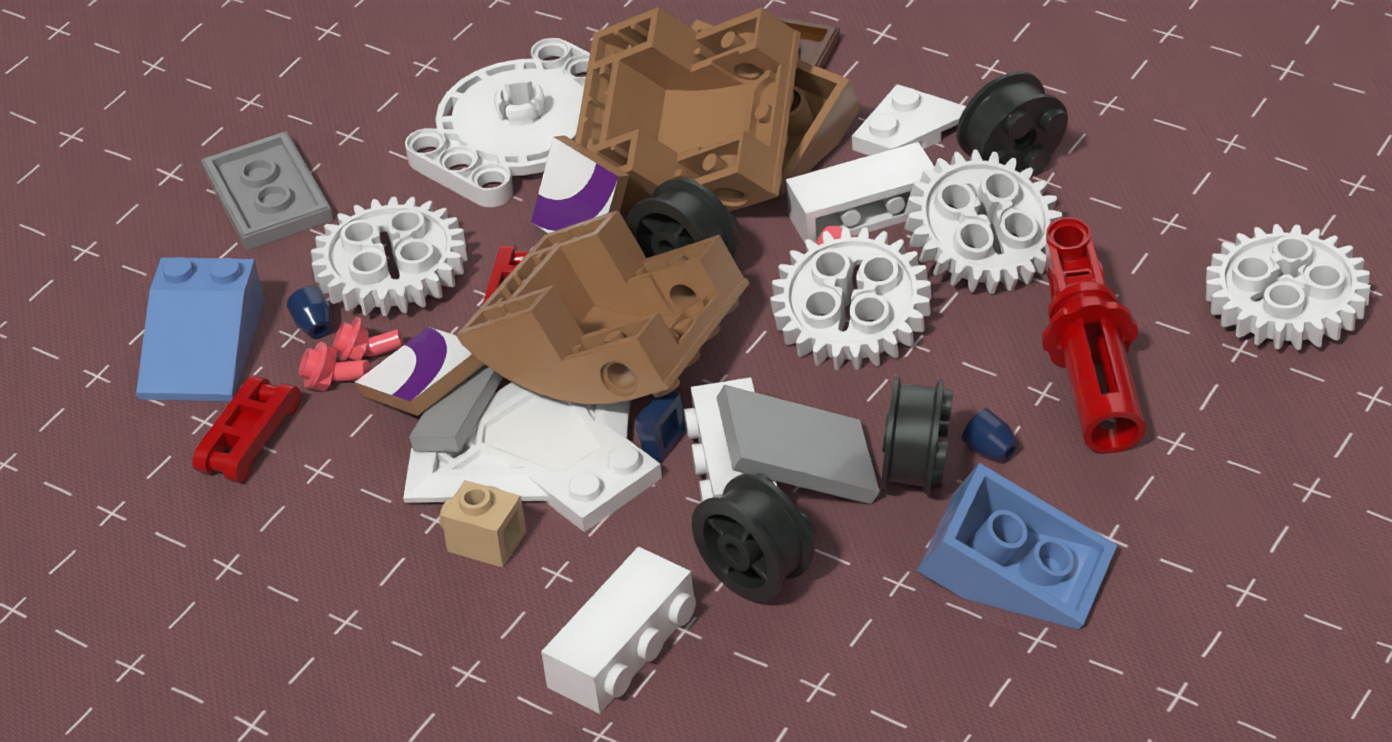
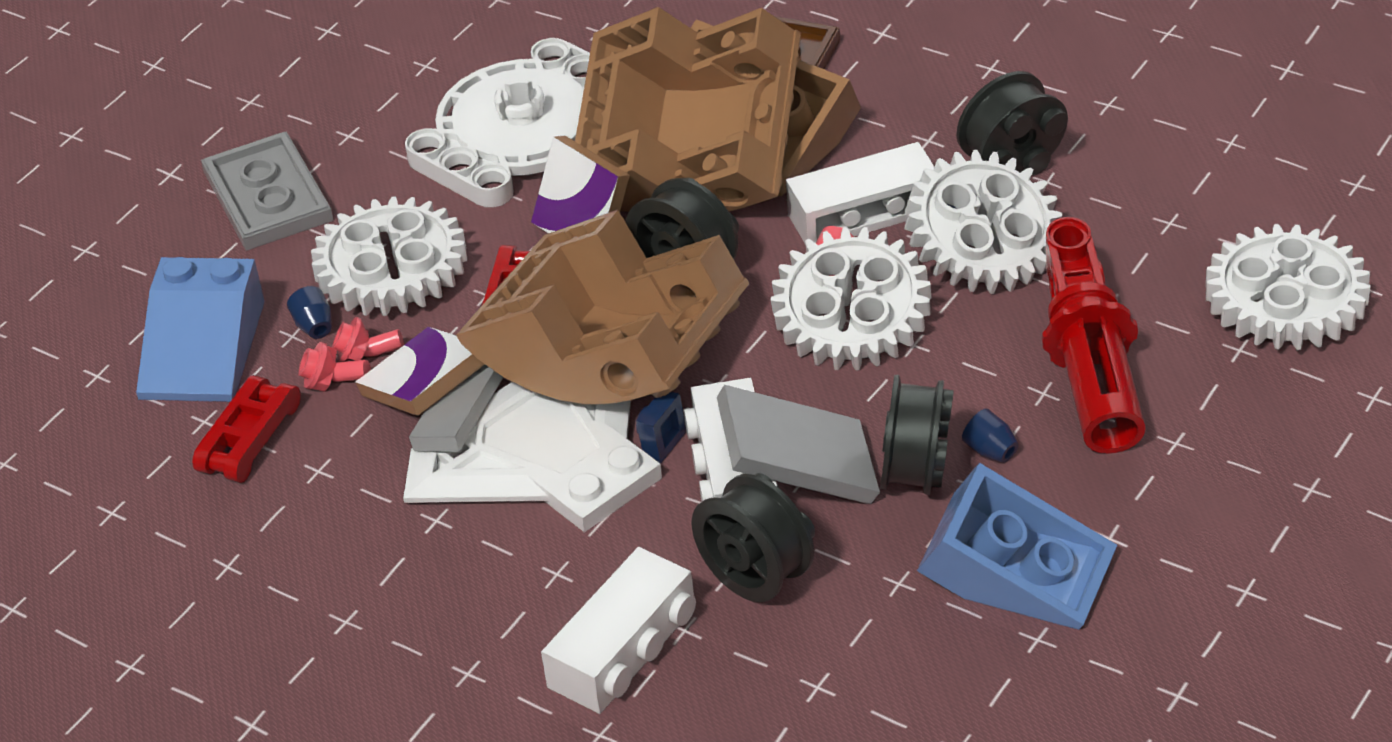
(483, 523): tan brick -> none
(904, 119): white wing -> none

